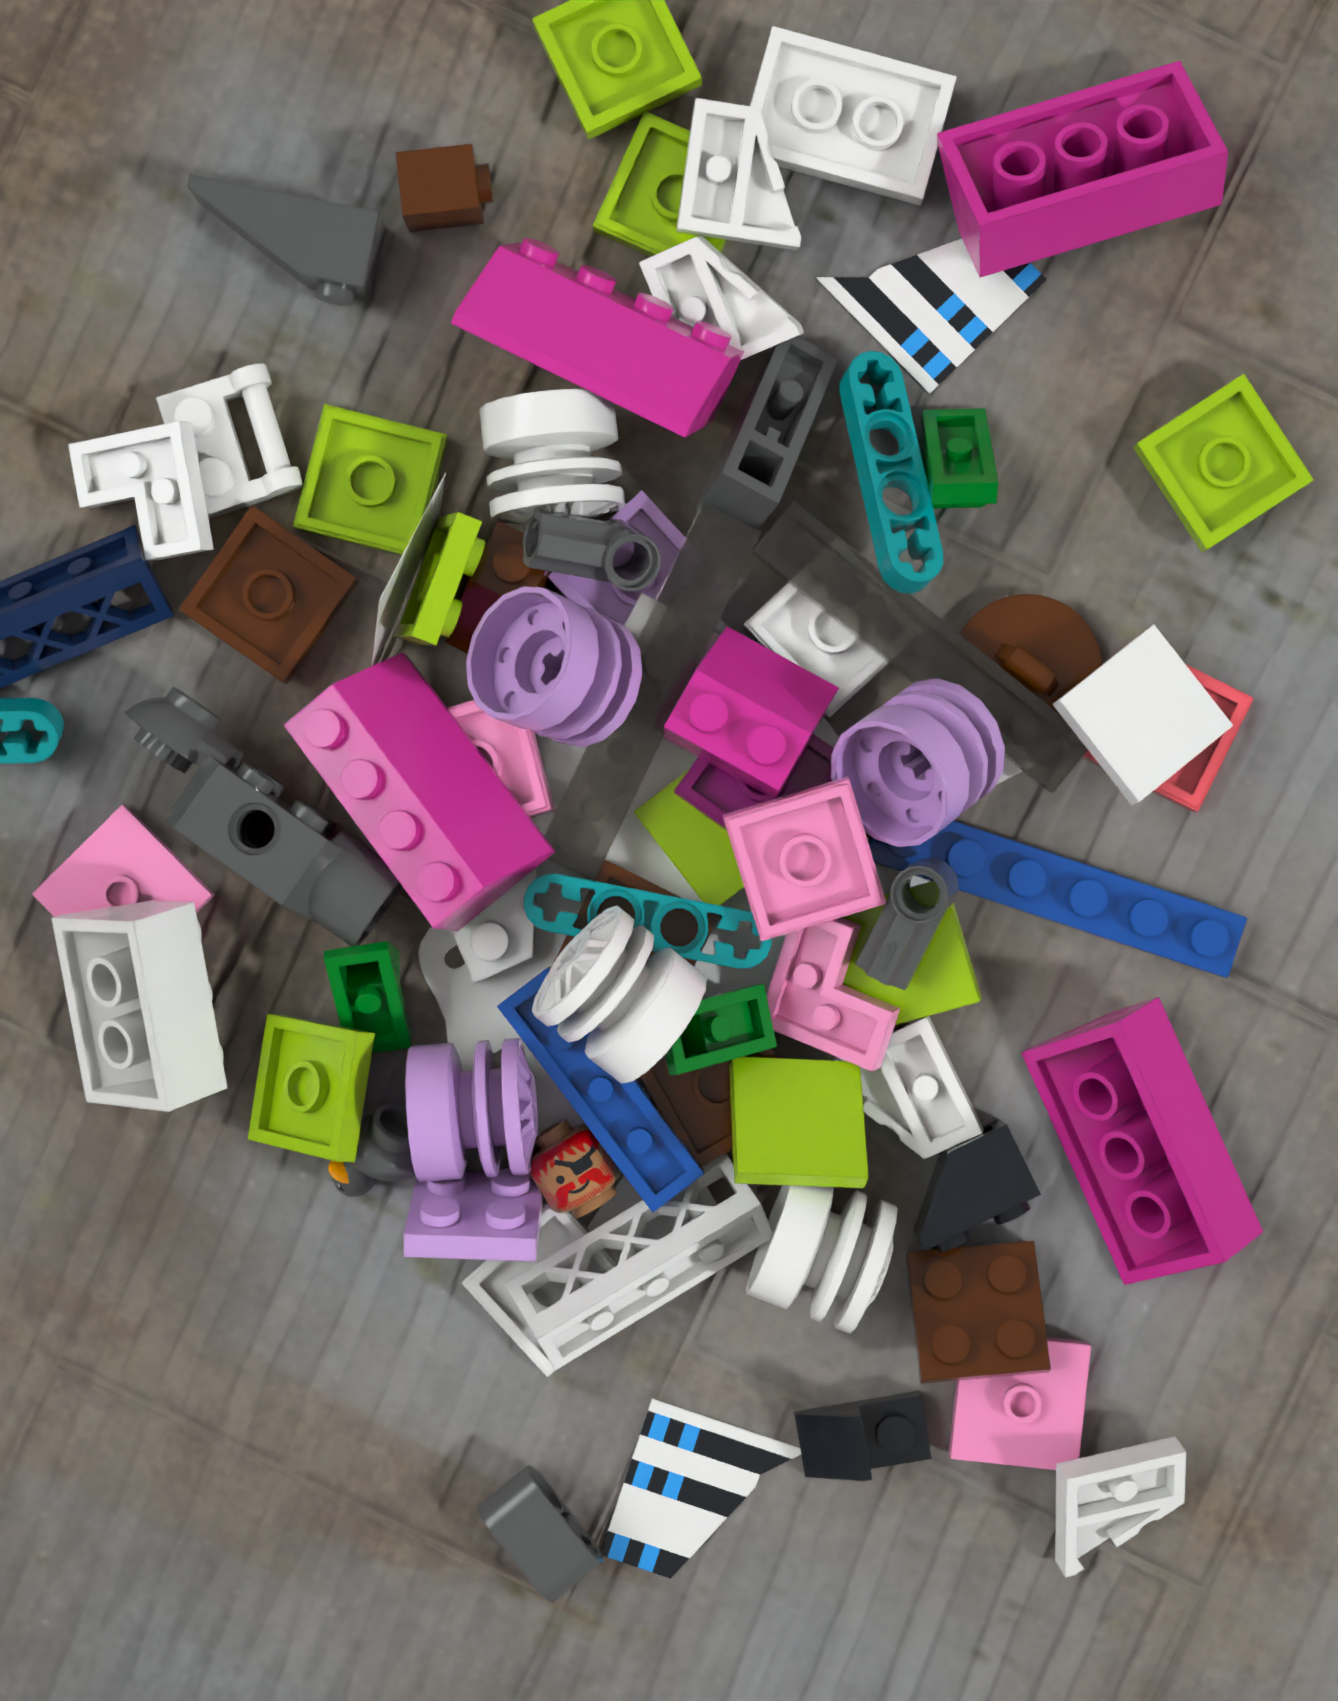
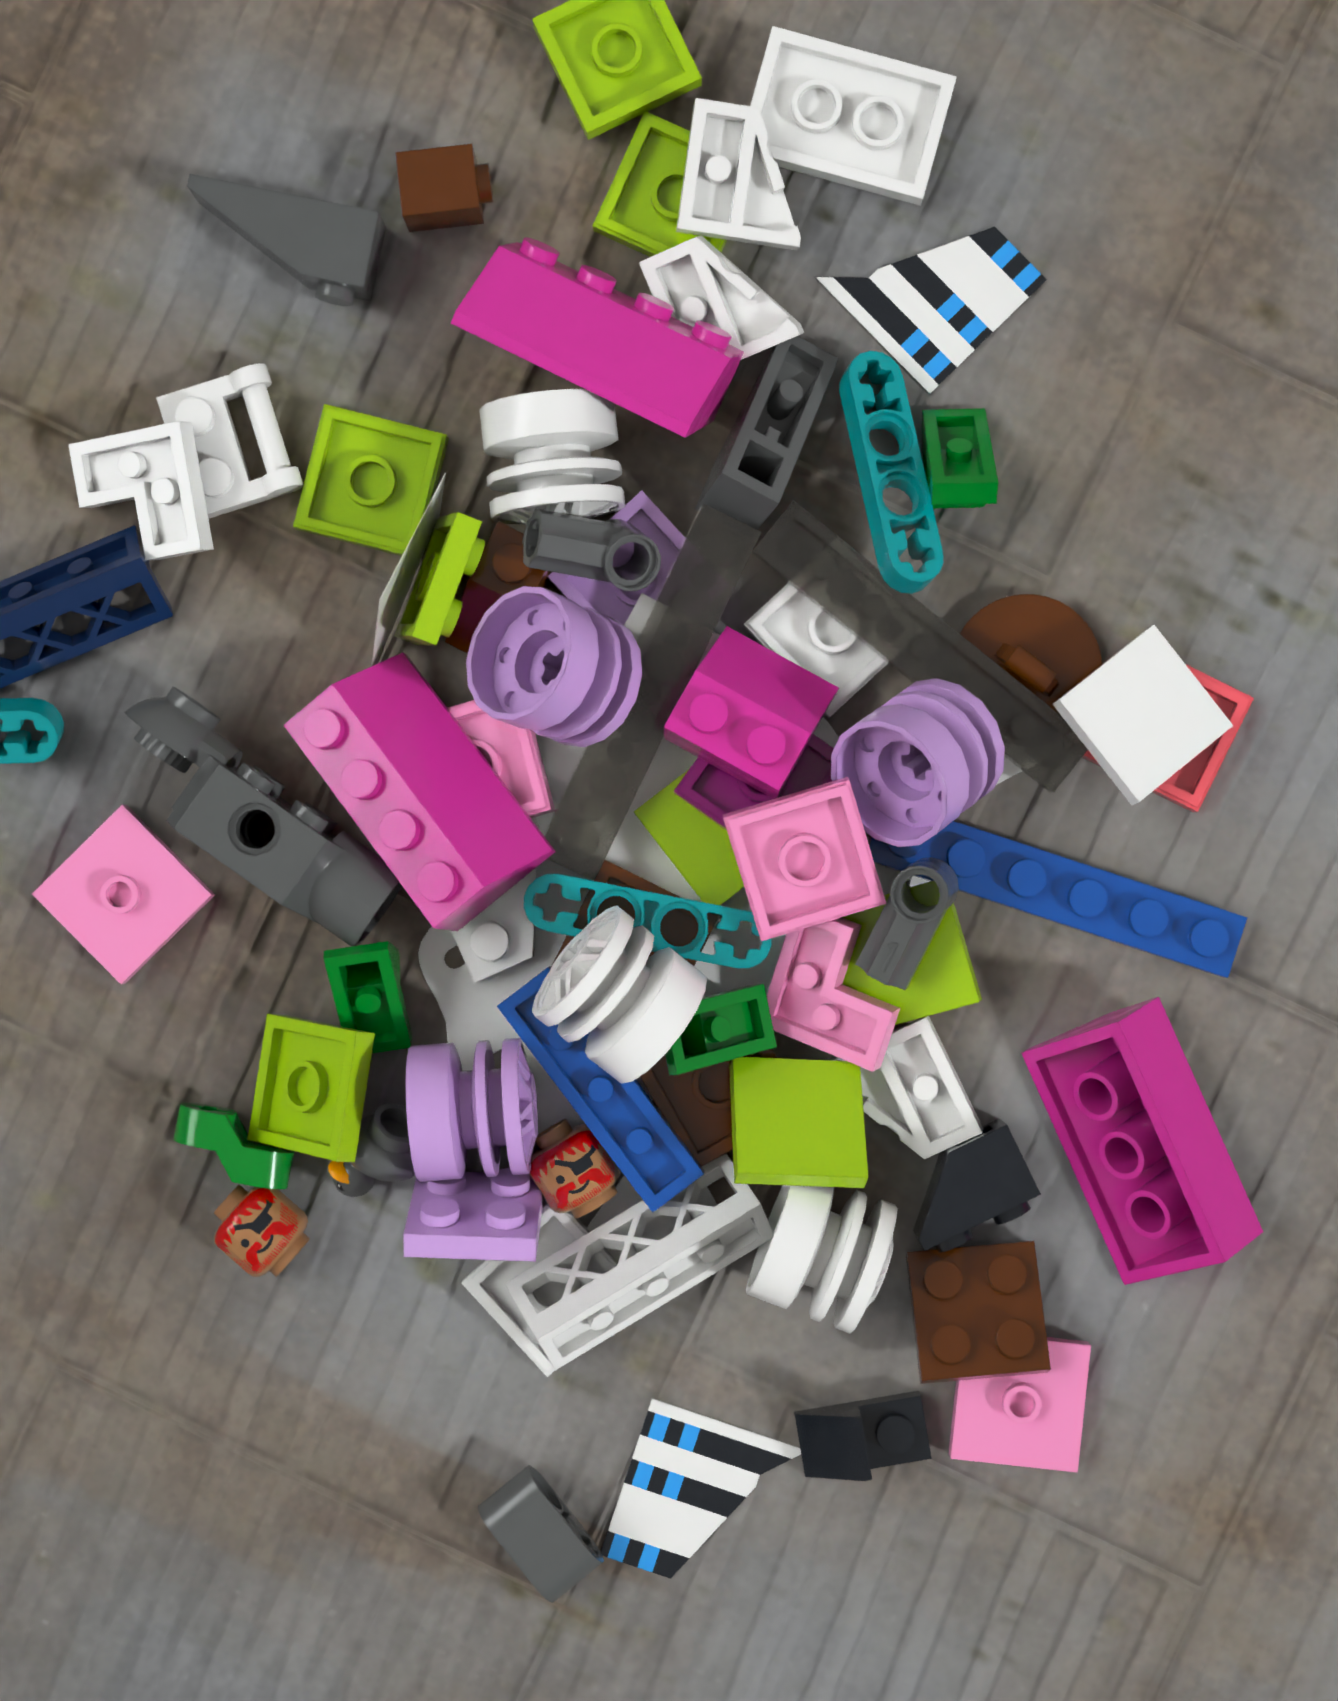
(140, 1004): white slope -> none
(224, 1133): none -> green piece
(260, 1230): none -> head
(268, 595): reddish brown plate -> none
(1082, 168): dark pink slope -> none
(1115, 1496): white wing -> none
(1222, 463): lime plate -> none

